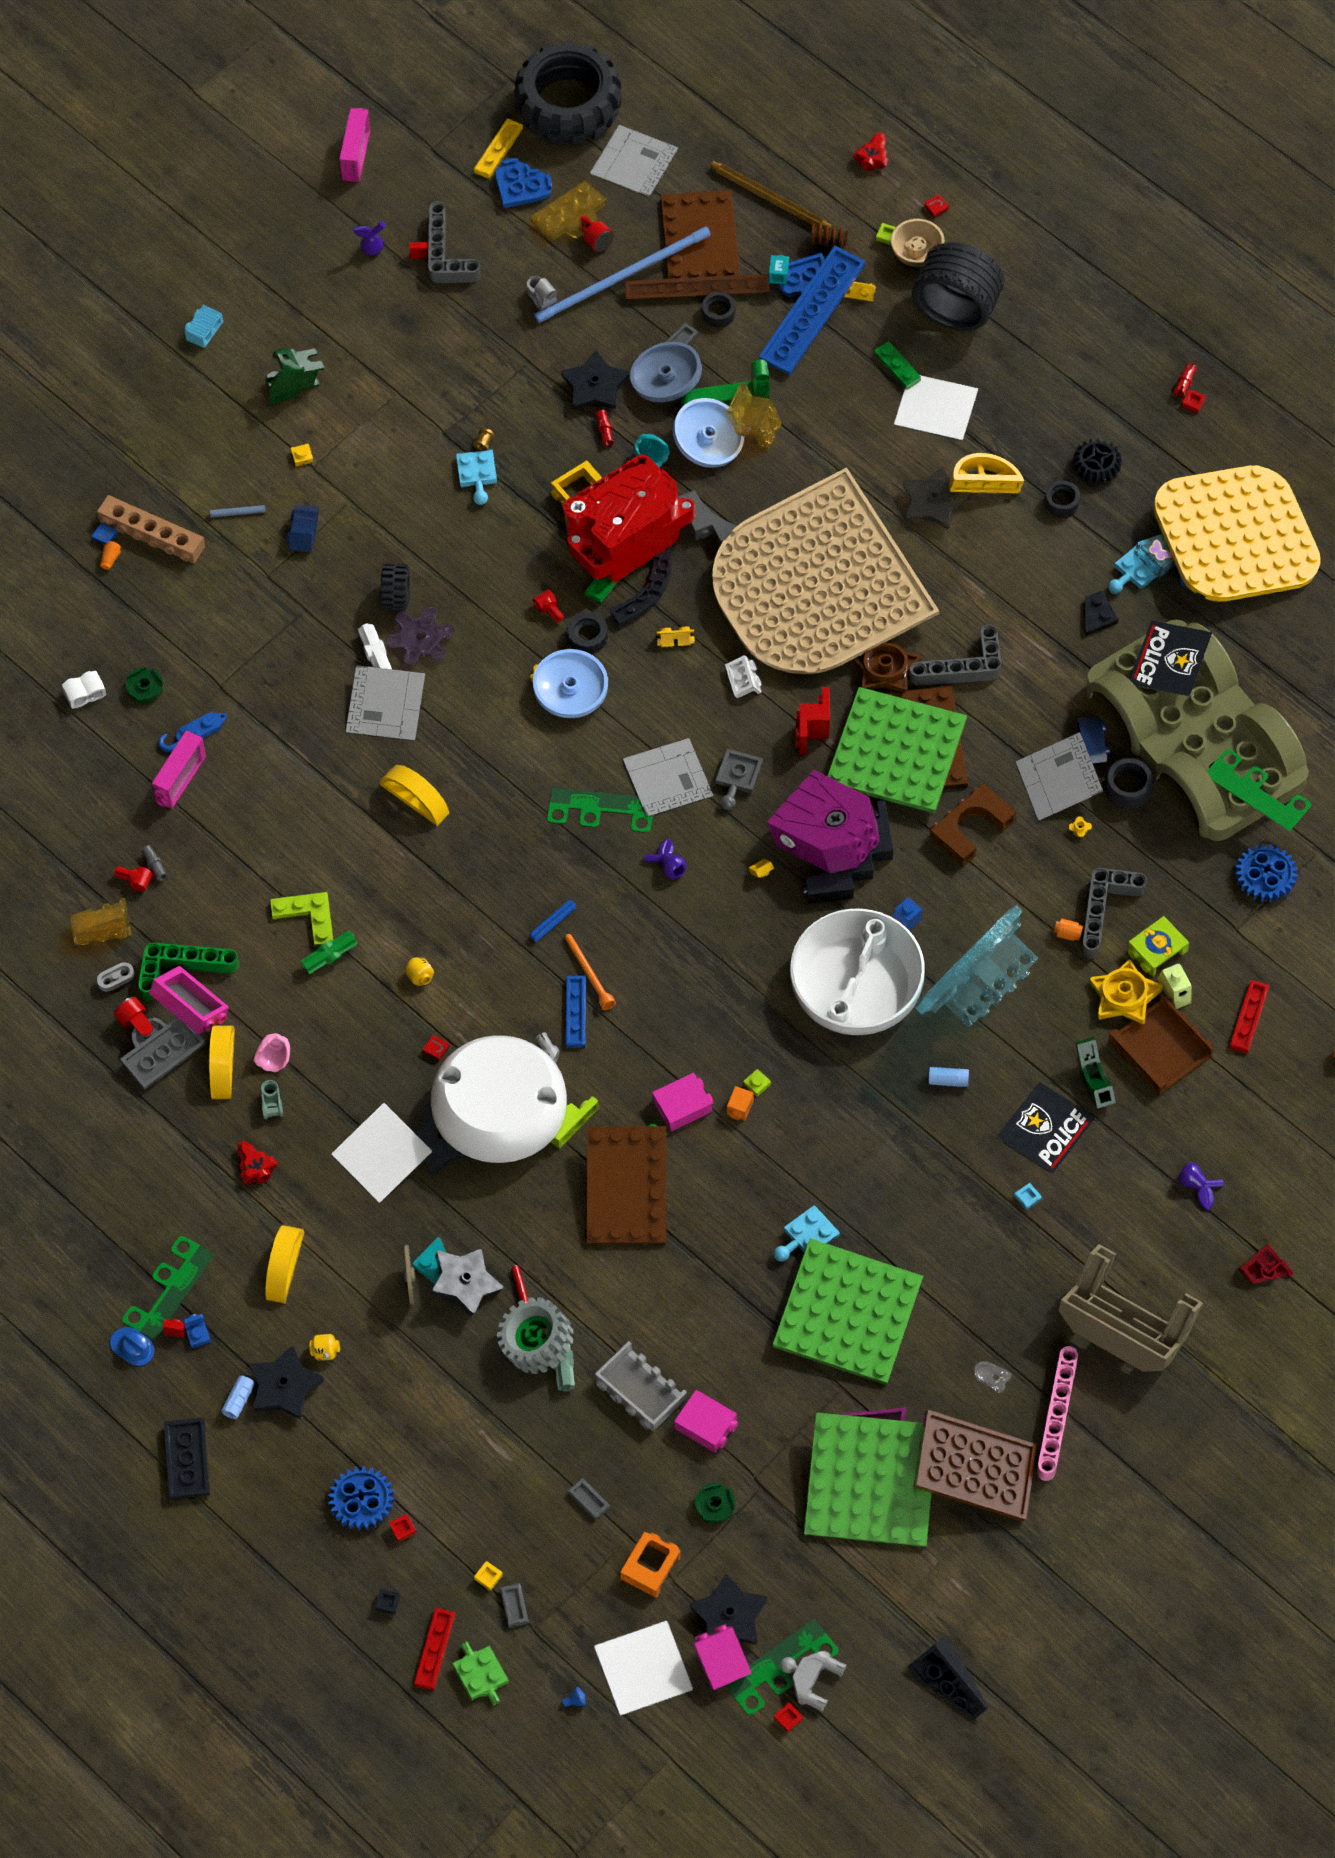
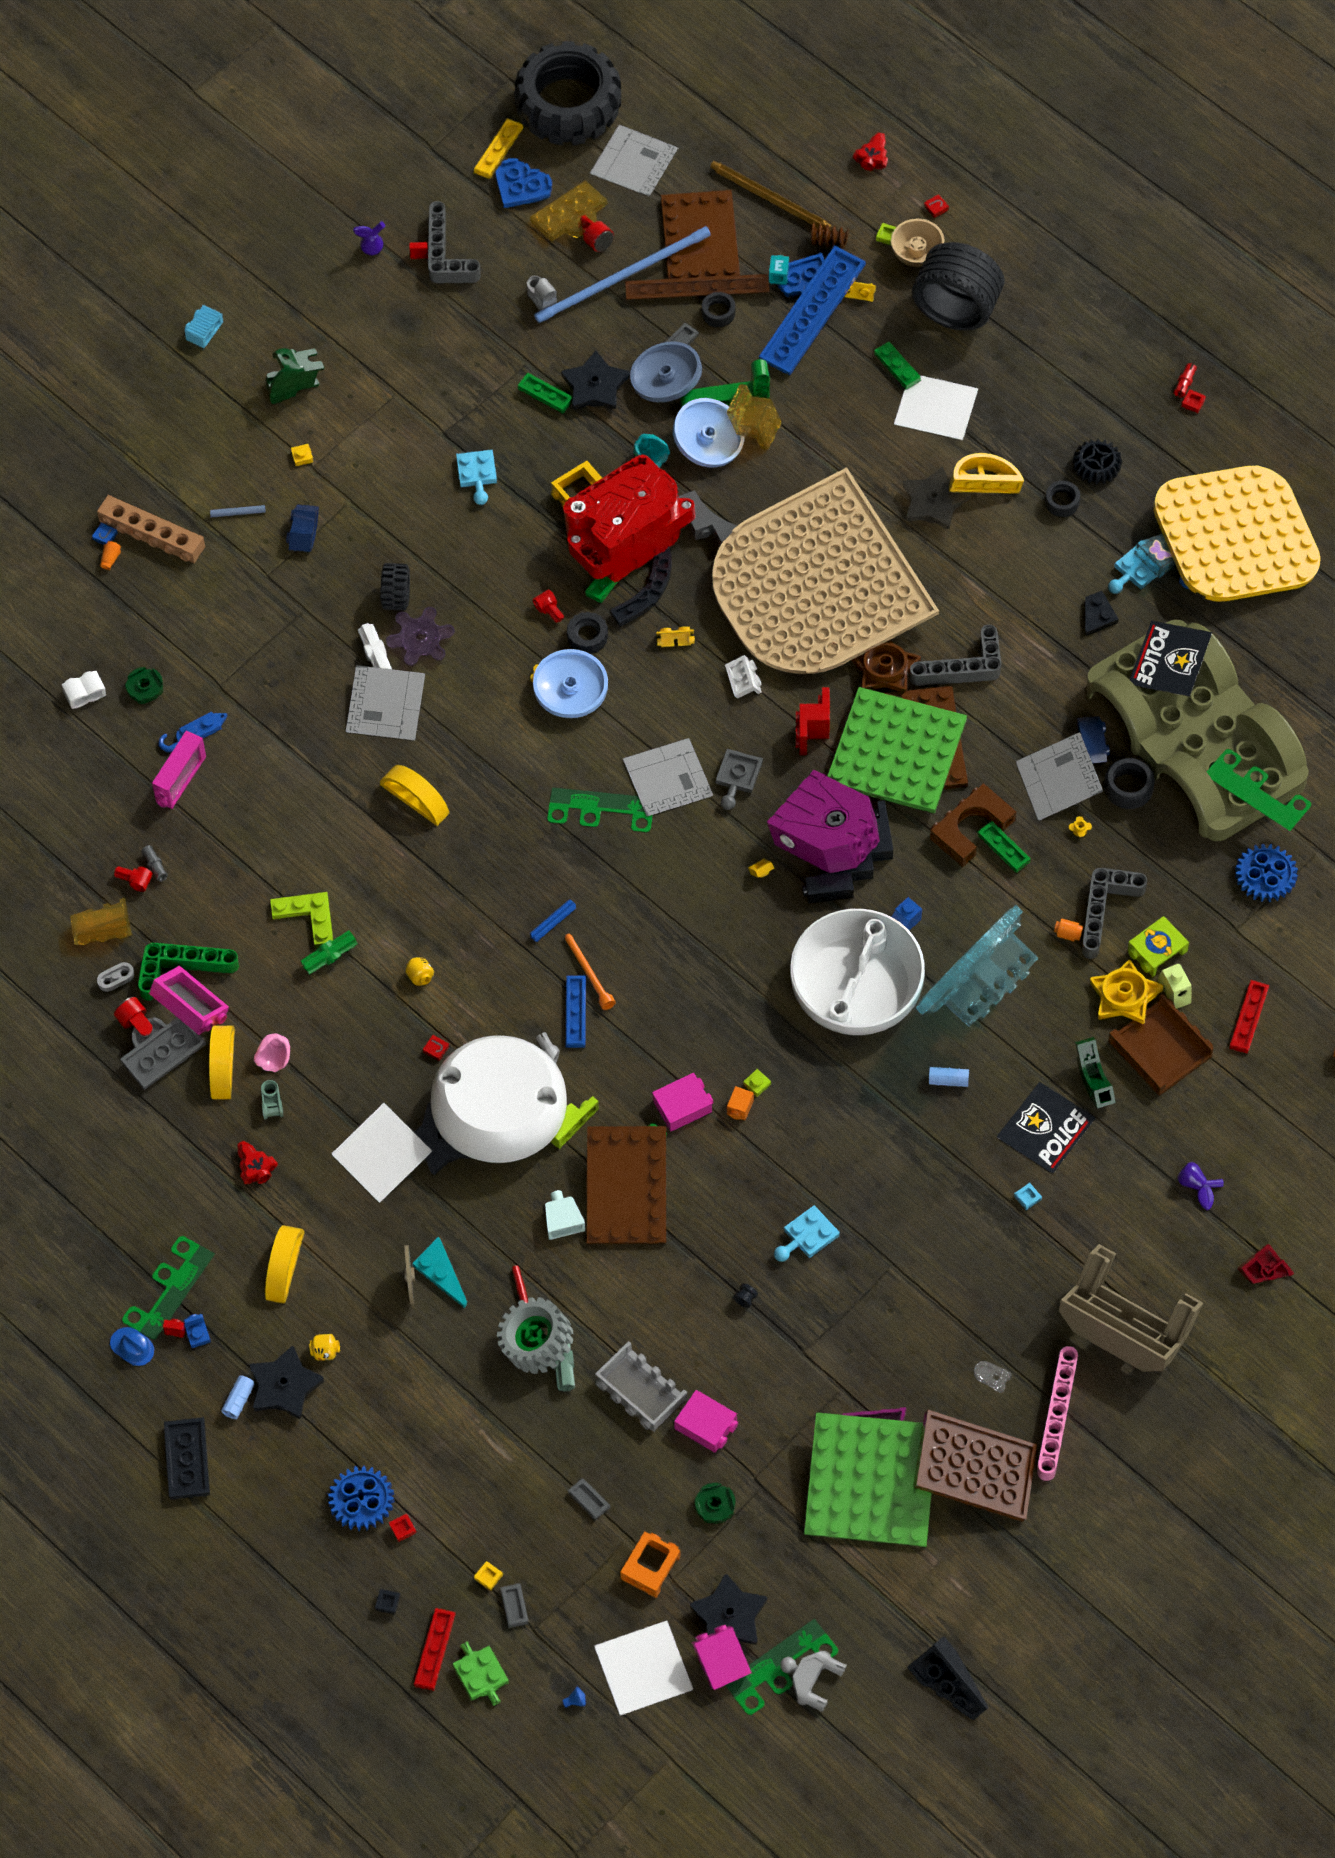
(355, 145): dark pink window -> none
(464, 1280): plate -> none
(487, 438): pearl gold bush -> none
(545, 393): none -> green plate
(563, 1216): none -> light aqua torso
(604, 428): red pin -> none
(672, 865): dark purple piece -> none
(745, 1295): none -> black wheel
(788, 1717): red plate -> none
(847, 1311): bright green plate -> none
(1004, 847): none -> green plate

